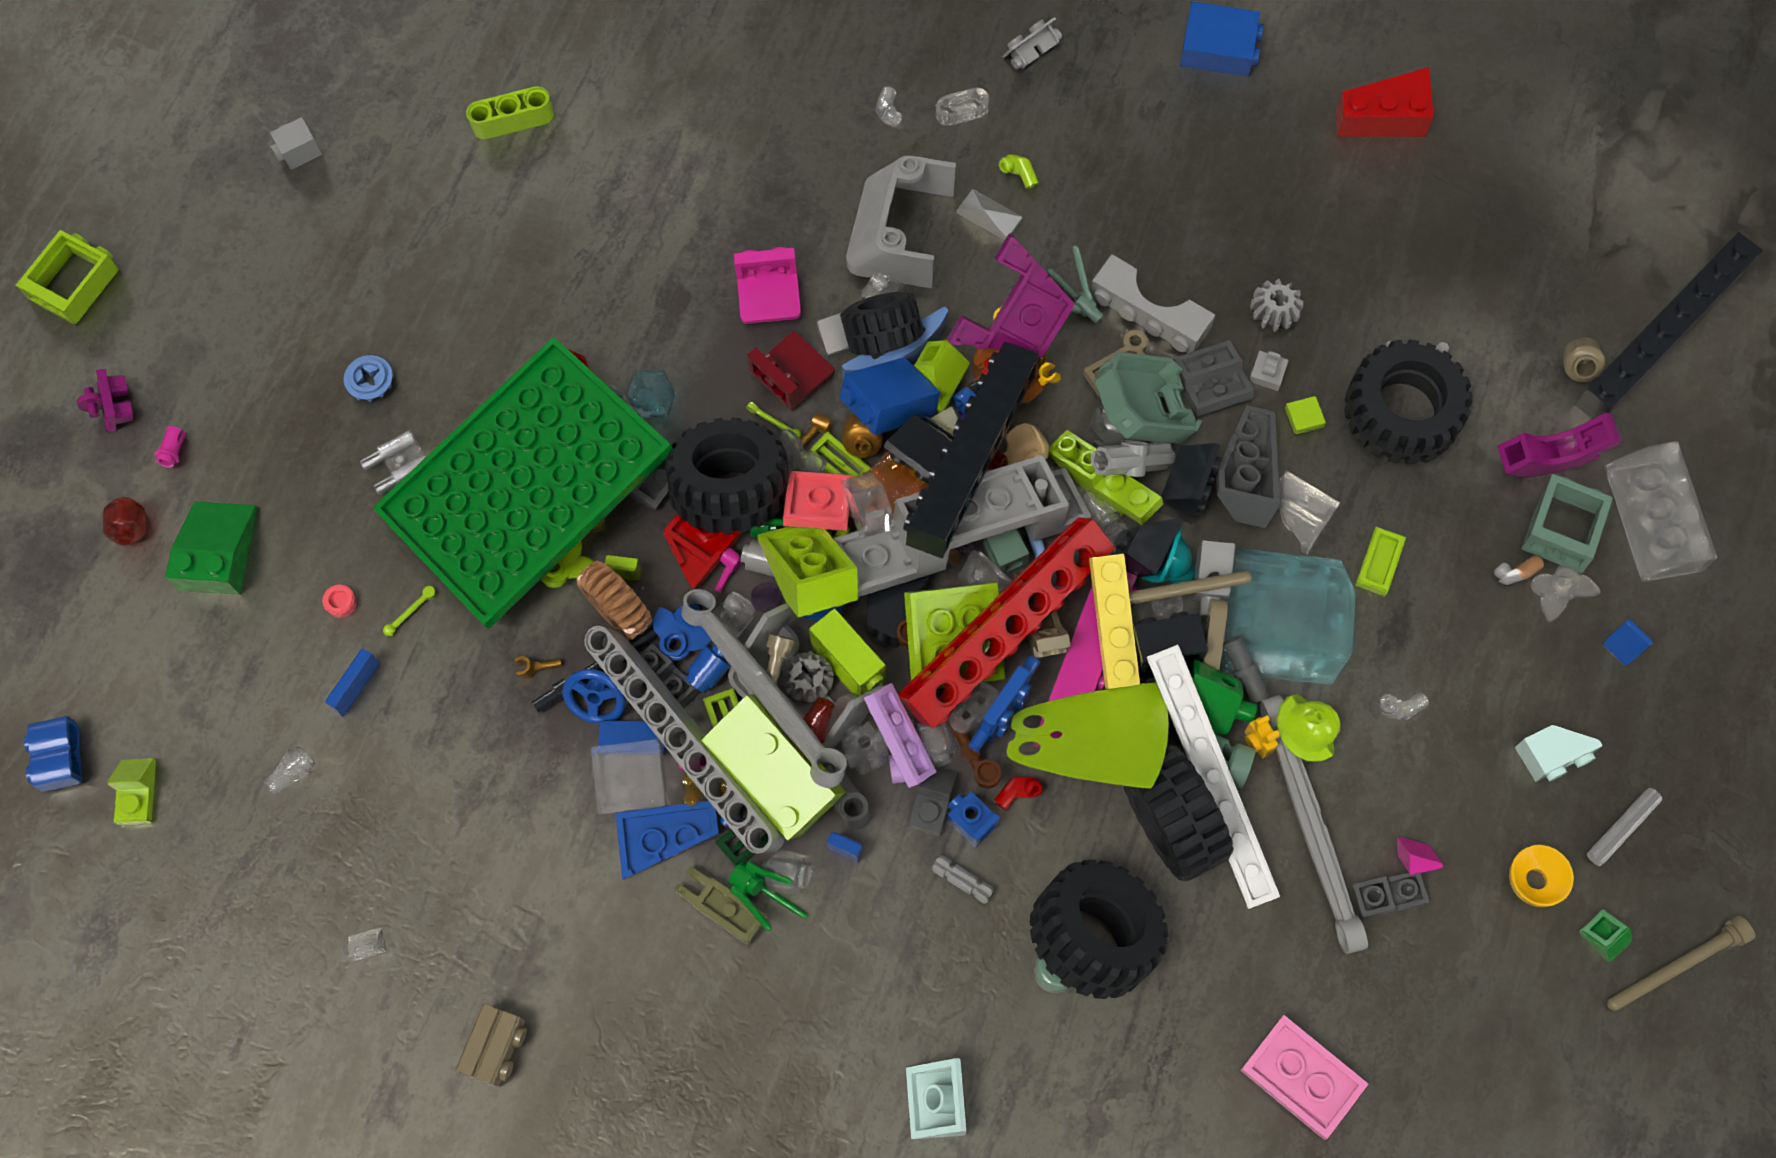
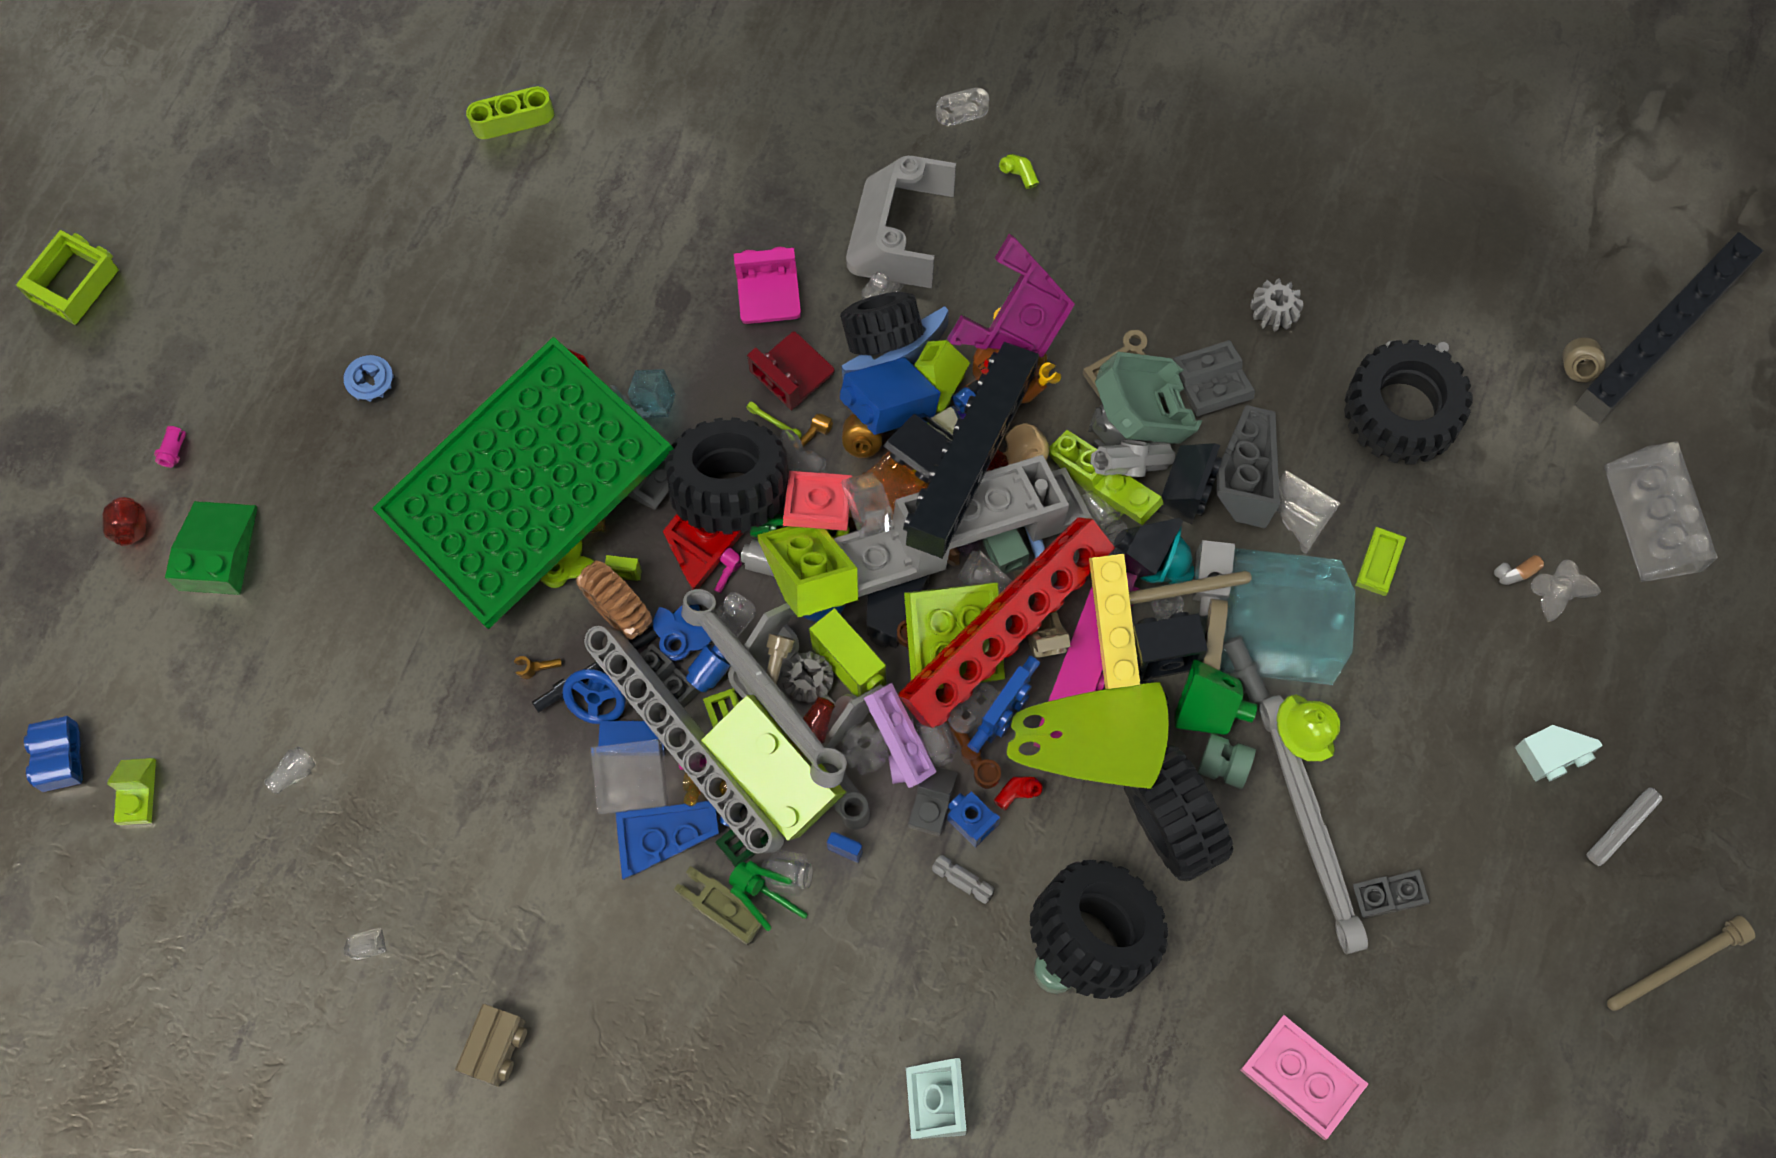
(107, 388): magenta hips -> none
(294, 144): light grey brick -> none
(339, 601): coral tile -> none
(352, 682): blue tile -> none
(401, 457): clear piece -> none
(428, 594): lime hinge -> none
(766, 597): clear purple plate -> none
(832, 334): light grey slope -> none
(838, 446): lime tile -> none
(886, 110): clear arm -> none
(989, 214): light grey slope -> none
(1023, 49): light grey hinge -> none
(1082, 301): sand green plant -> none
(1180, 325): light grey arch -> none
(1206, 756): white tile -> none
(1221, 39): blue brick -> none
(1261, 736): yellow plate -> none
(1268, 370): light grey tile -> none
(1305, 415): lime tile -> none
(1387, 107): red wedge -> none
(1402, 710): clear arm -> none
(1417, 856): dark pink slope -> none
(1544, 455): magenta arch -> none
(1546, 542): sand green window -> none
(1553, 867): yellow piece -> none
(1607, 935): green slope -> none
(1627, 642): blue slope -> none

